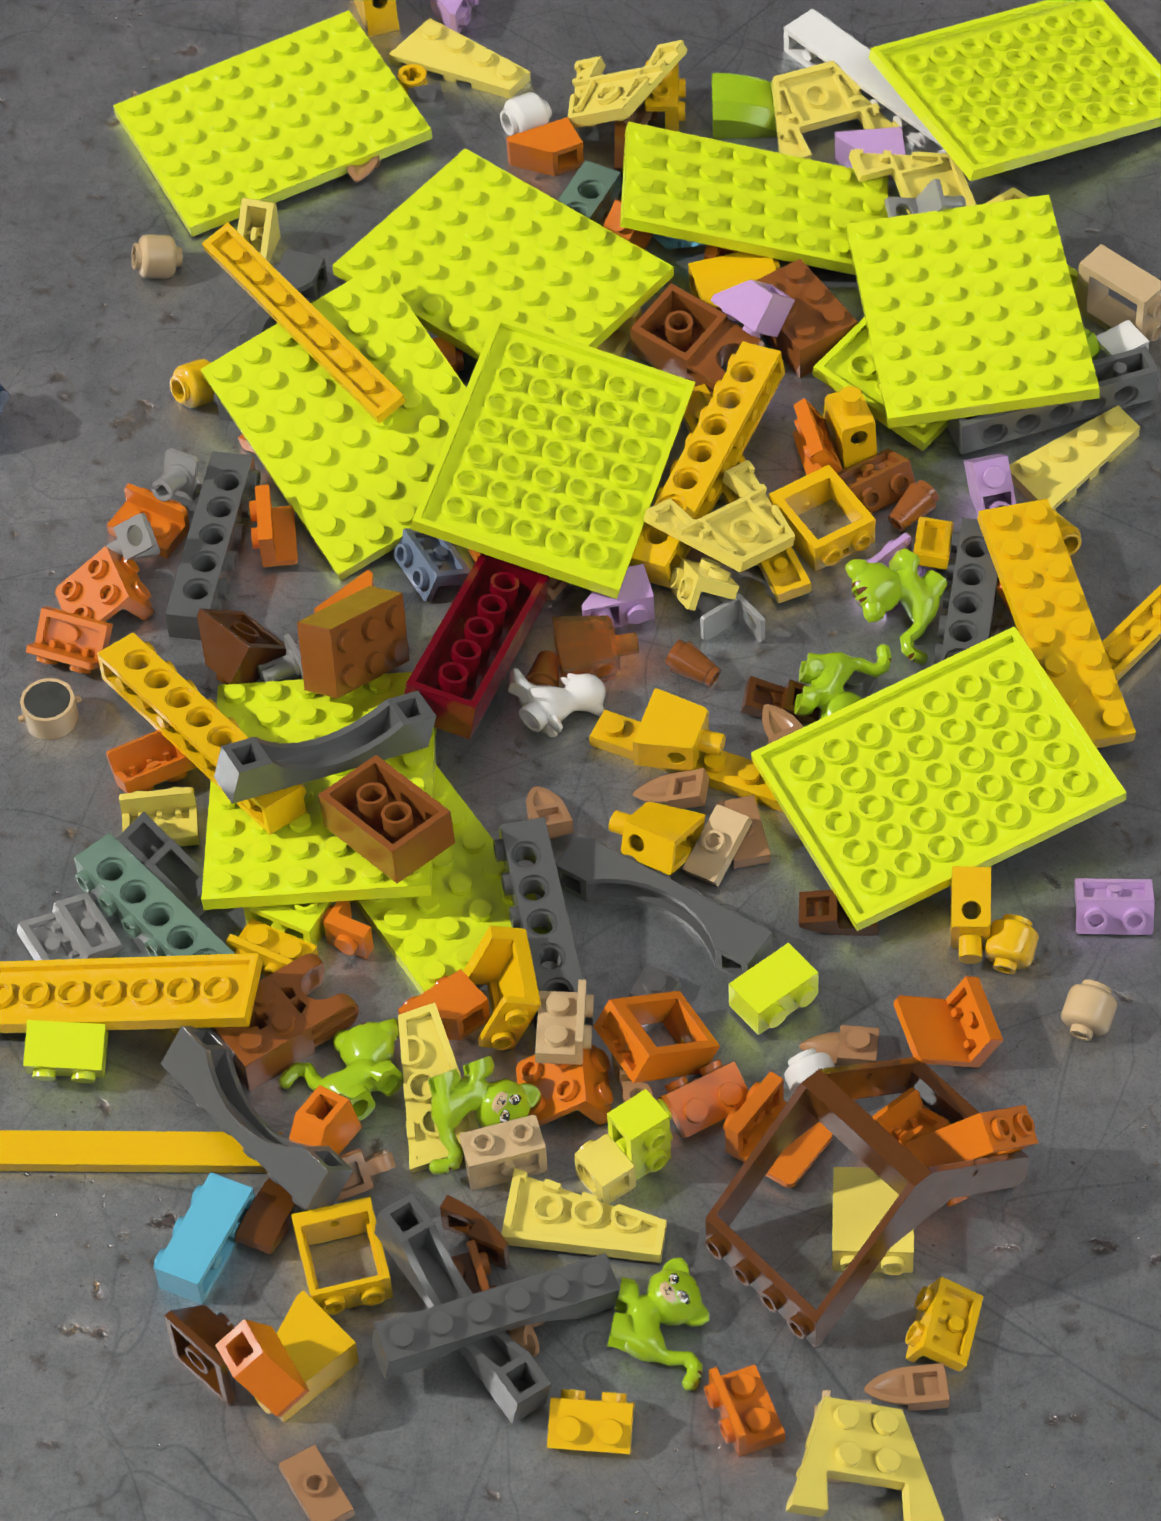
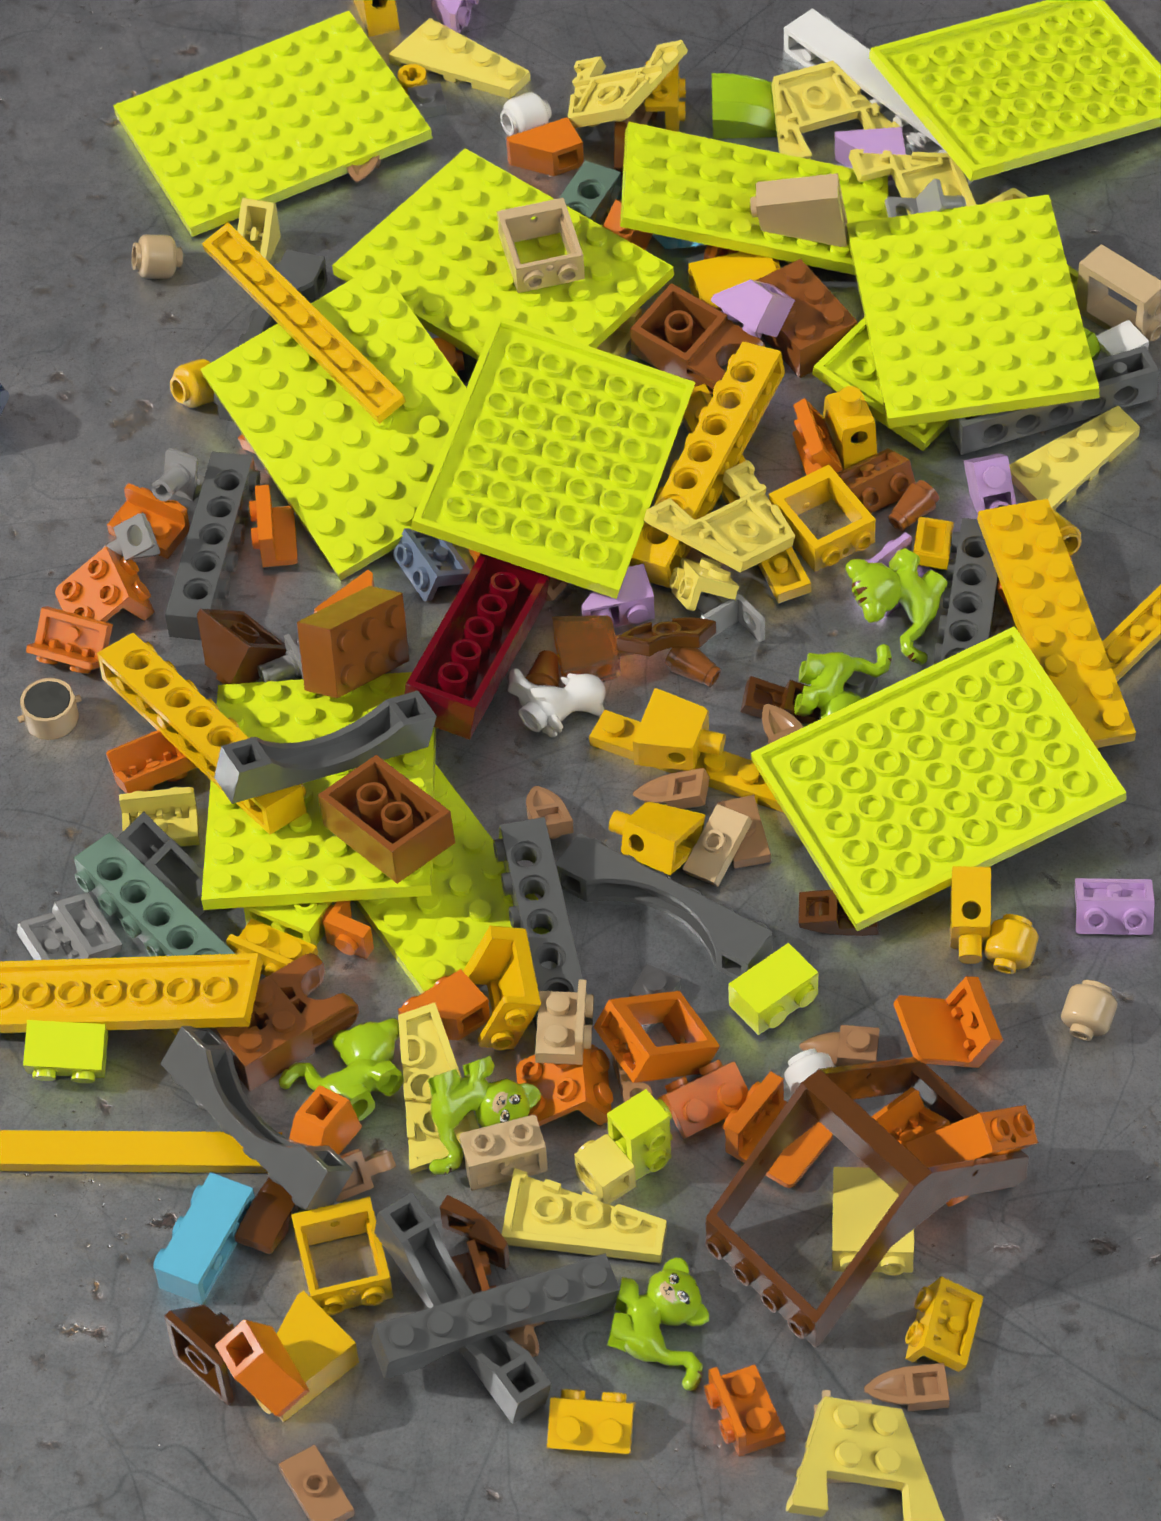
(551, 218): none -> tan window
(664, 635): none -> reddish brown tile
(802, 208): none -> tan slope

